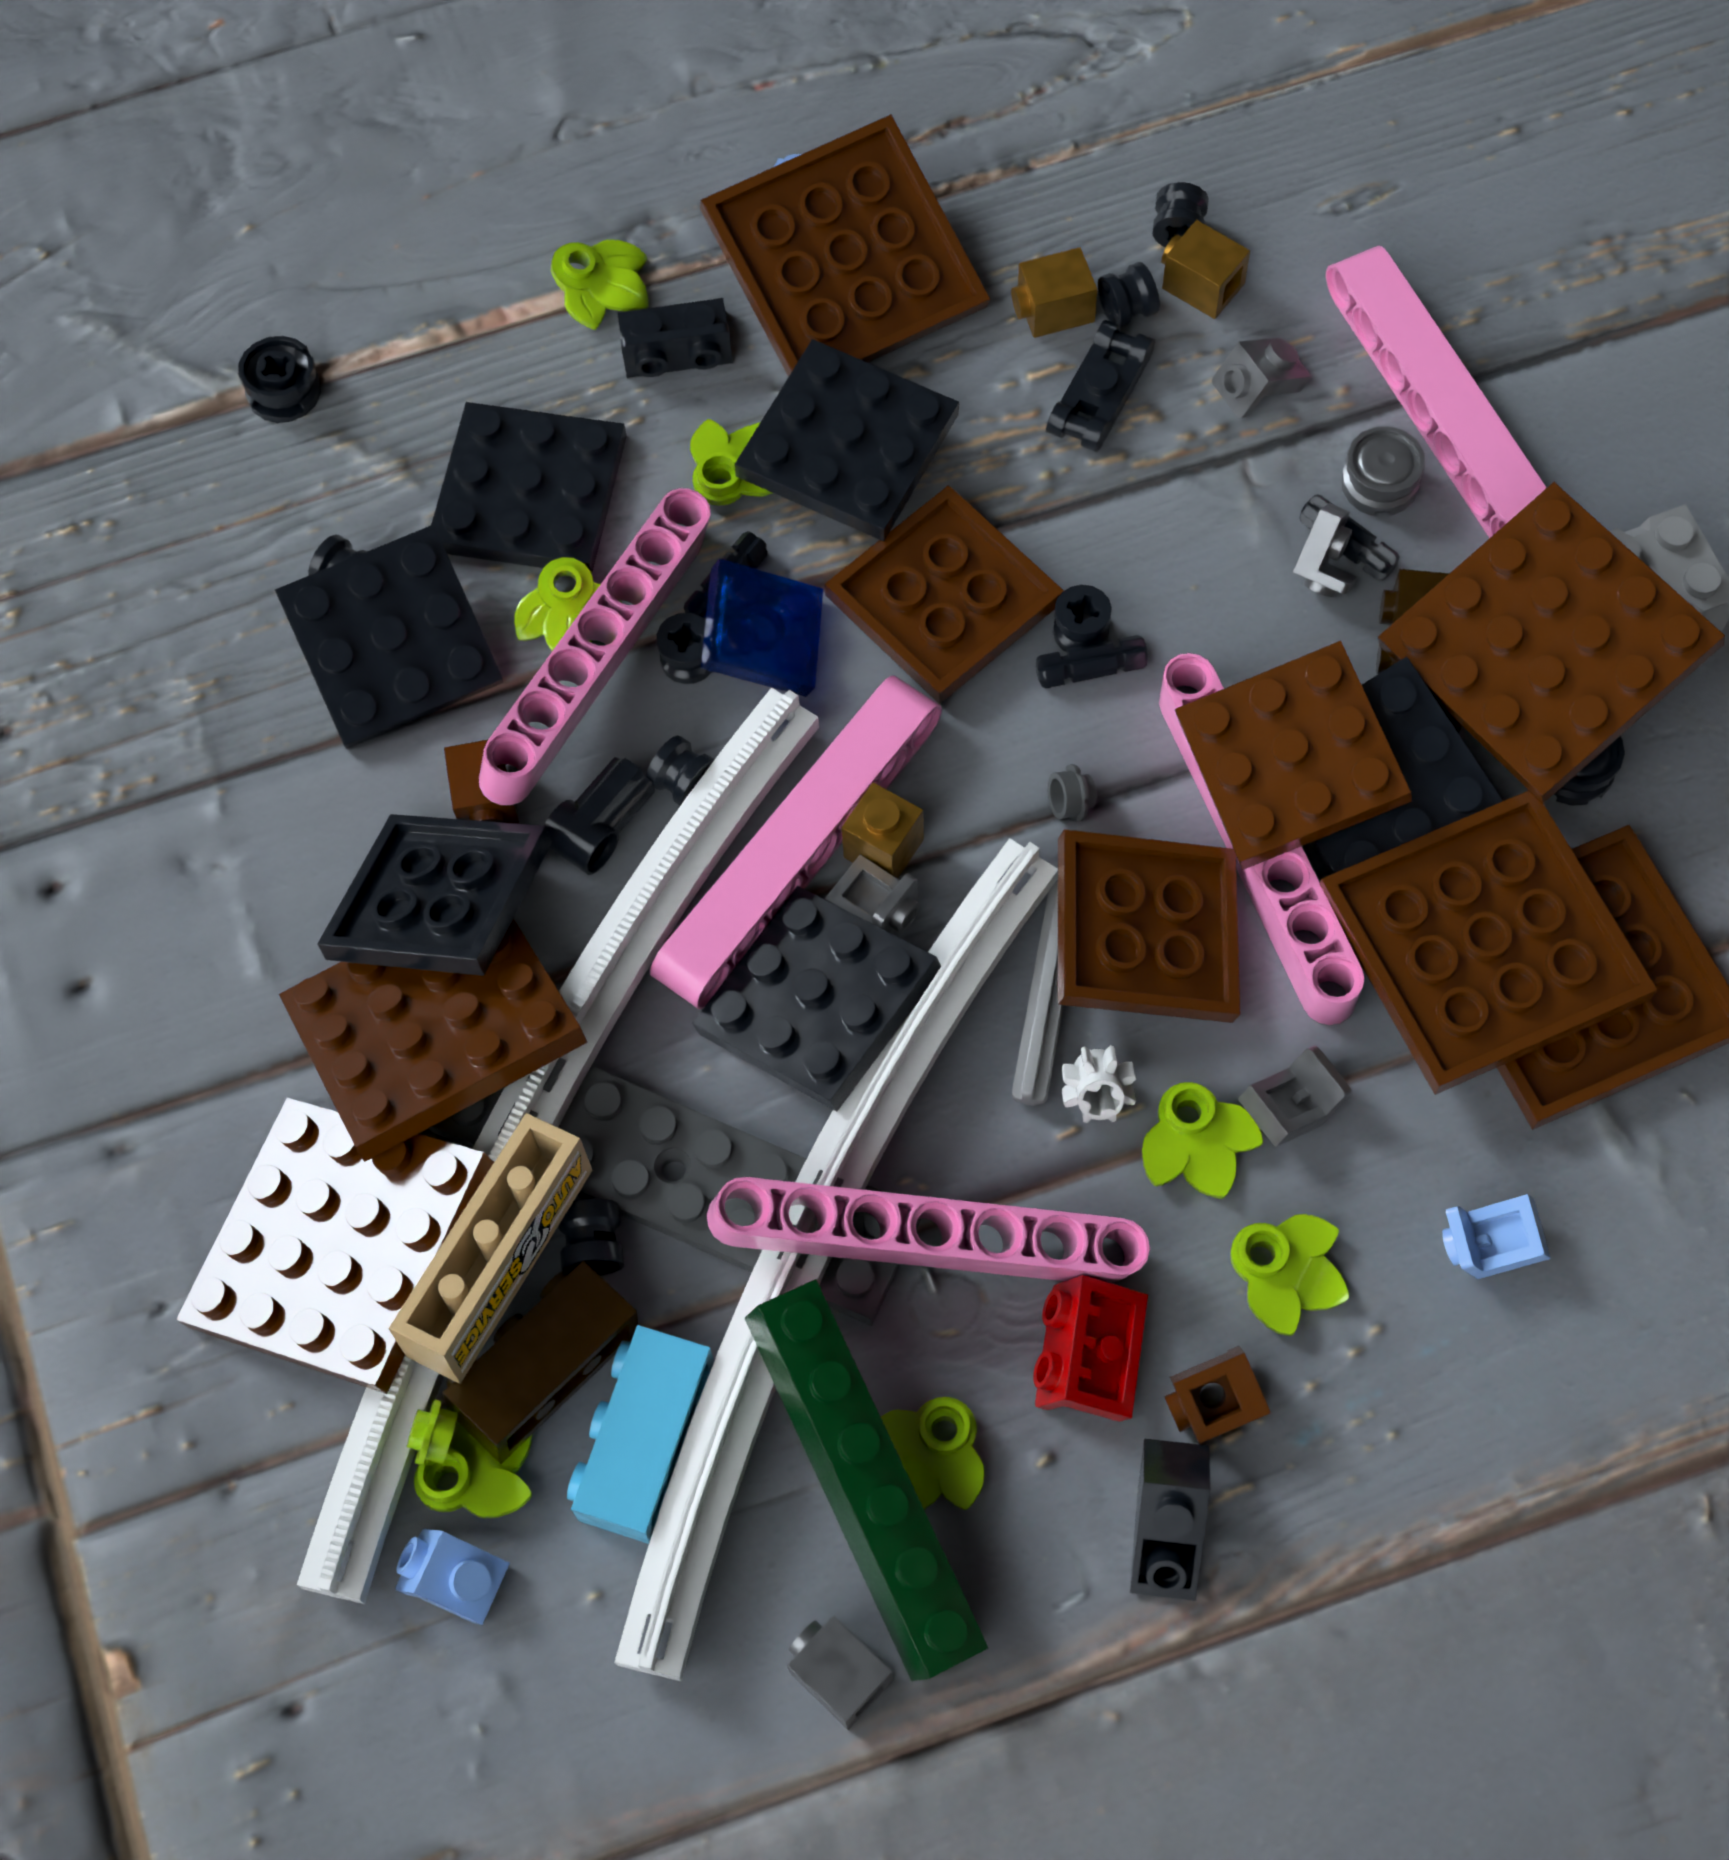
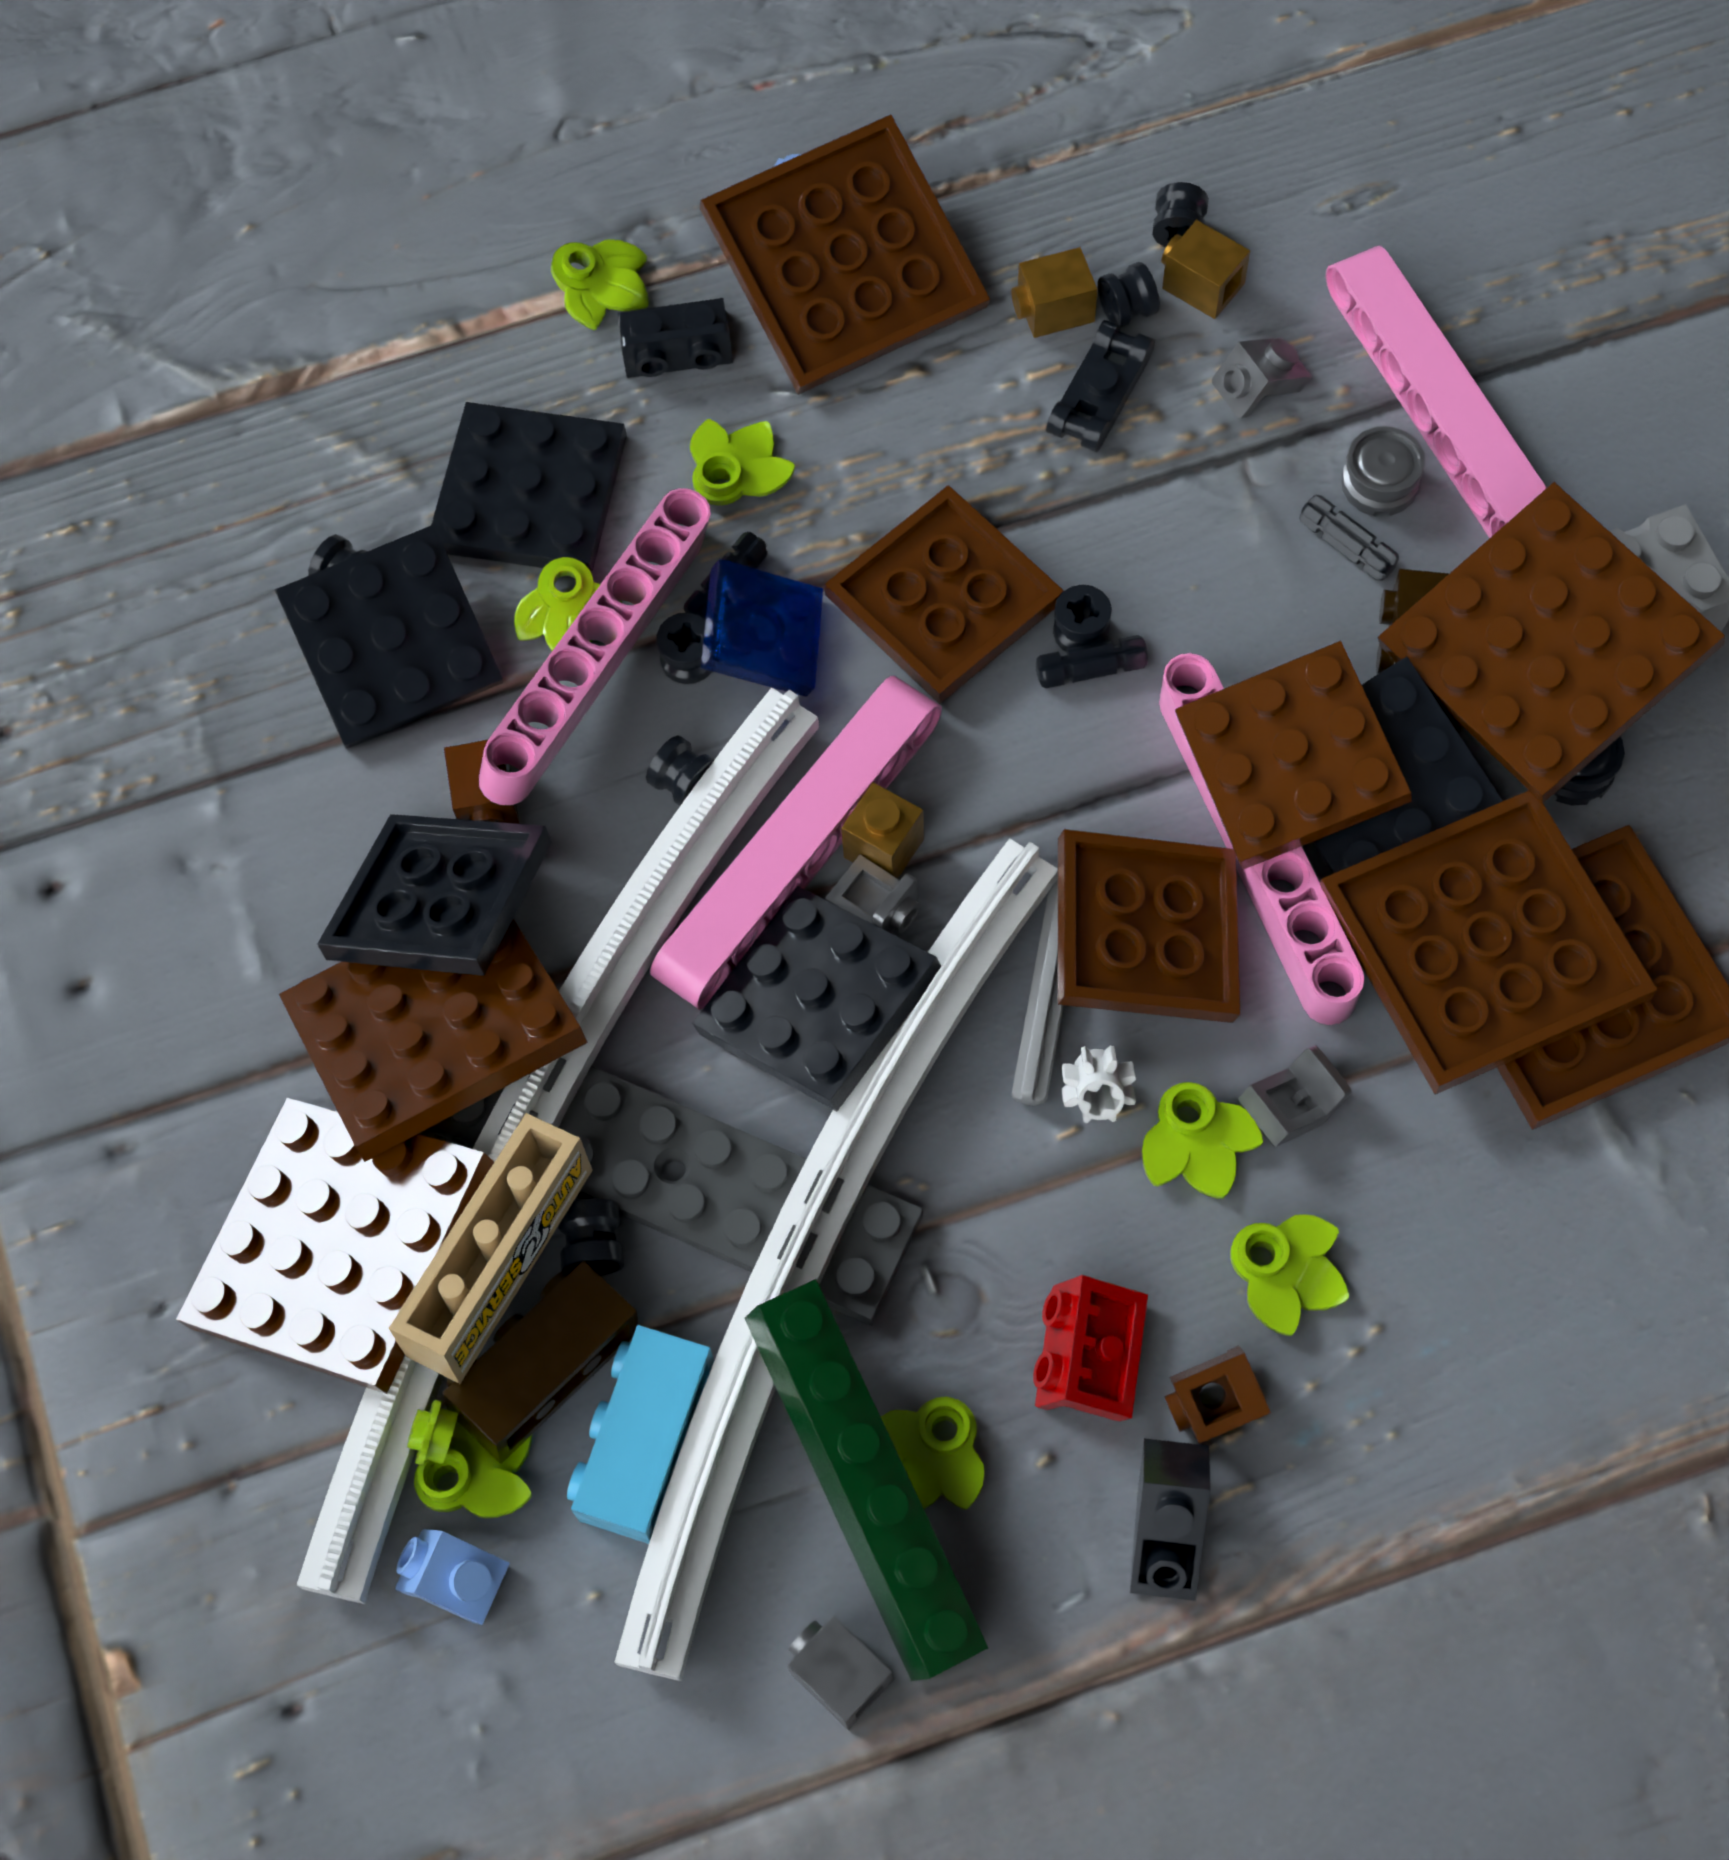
(279, 379): black wheel -> none
(590, 827): black piece -> none
(847, 439): black plate -> none
(900, 1244): bright pink beam -> none
(1071, 793): dark grey plate -> none
(1326, 541): bracket -> none
(1495, 1237): light blue bracket -> none

